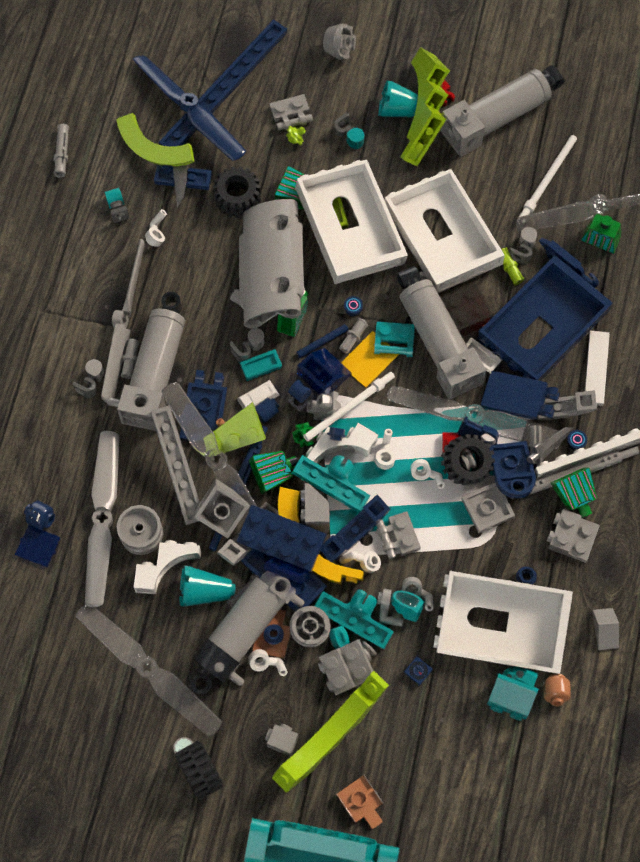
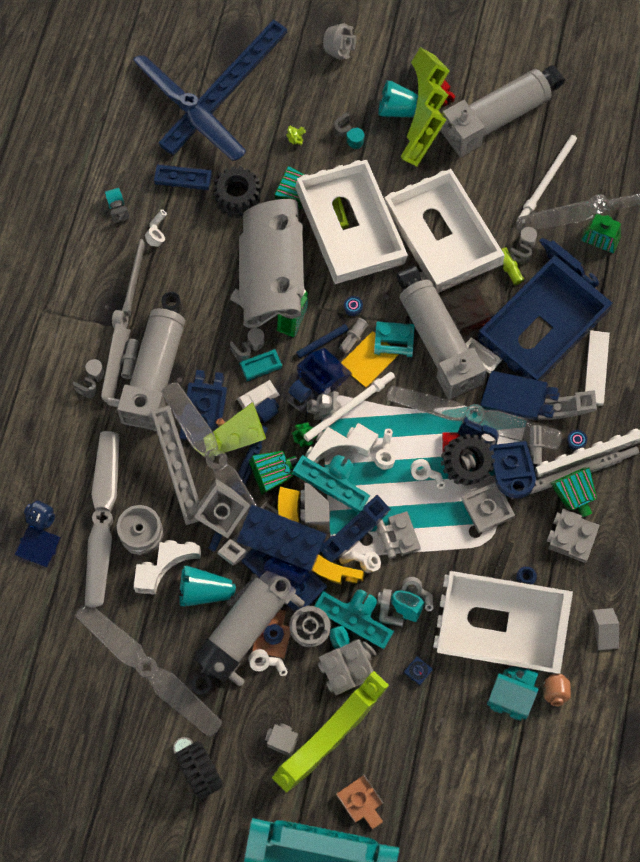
(61, 150): light grey pin -> none
(150, 151): lime tile -> none
(180, 178): flat silver bar -> none
(291, 108): light grey plate -> none
(336, 434): dark blue plate -> none
(544, 448): flat silver bar -> none

